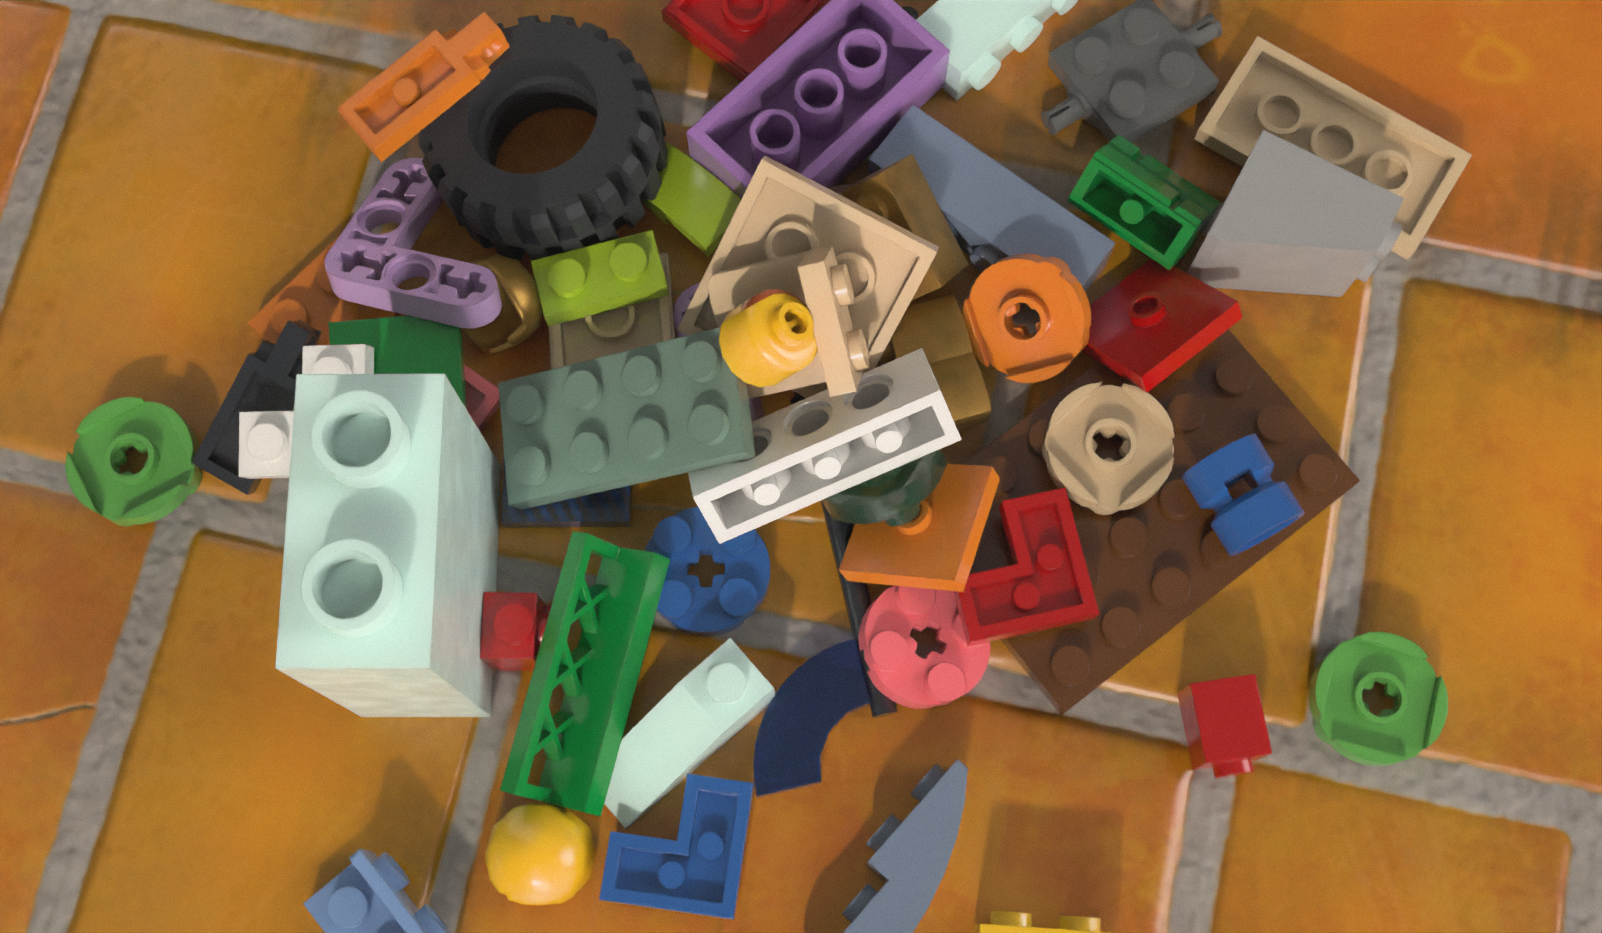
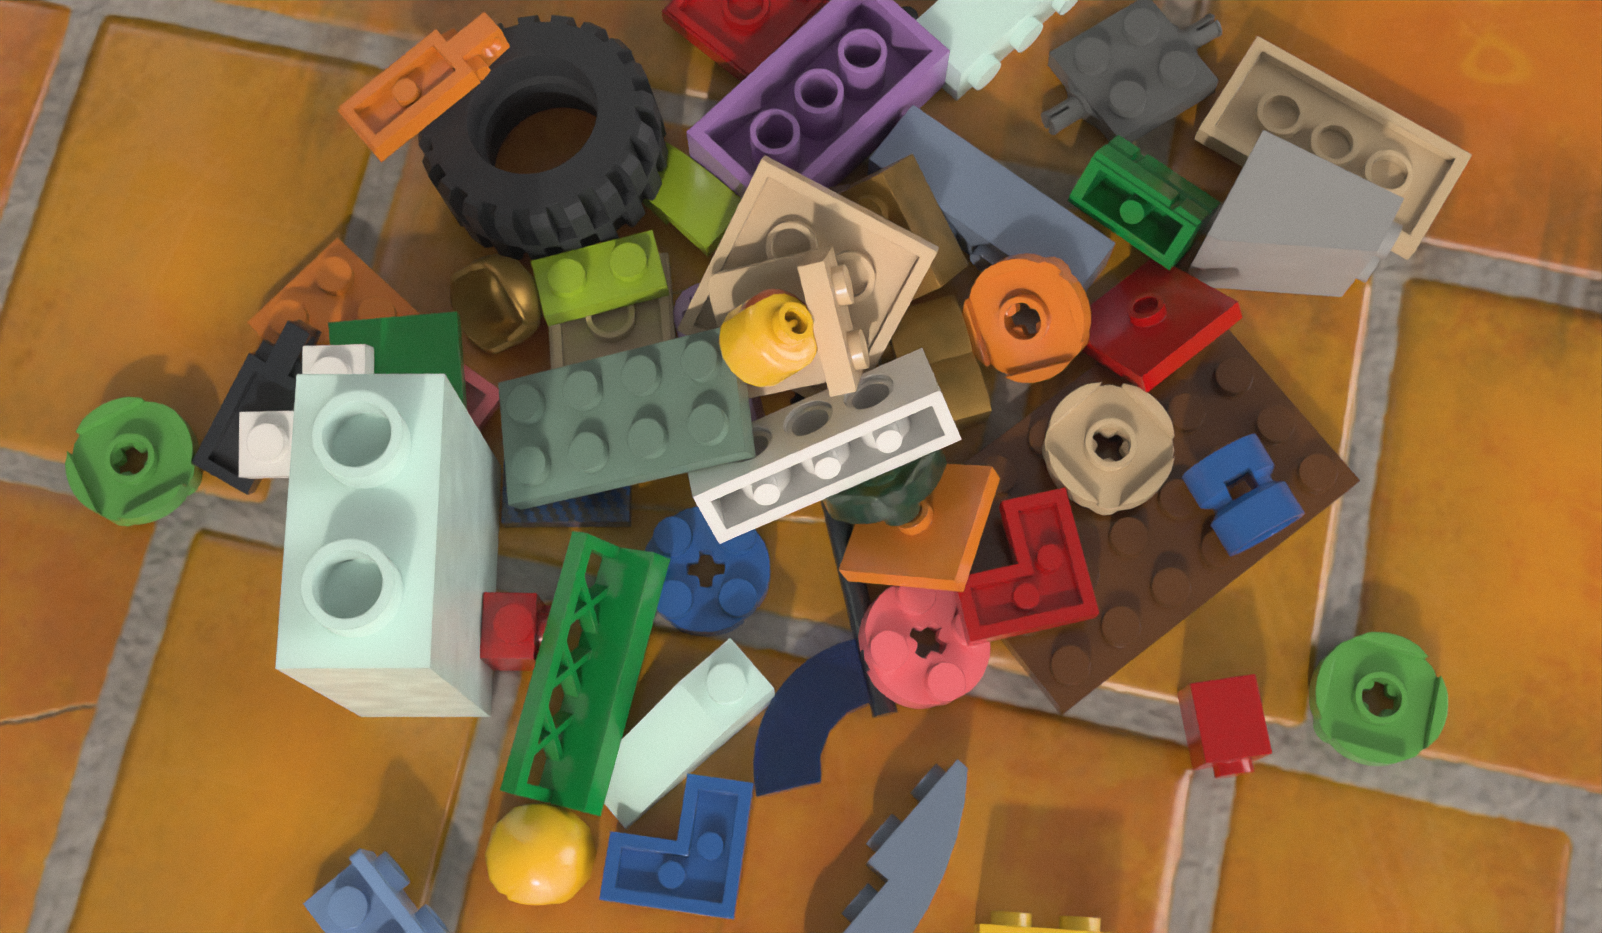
(371, 266): lavender beam -> none

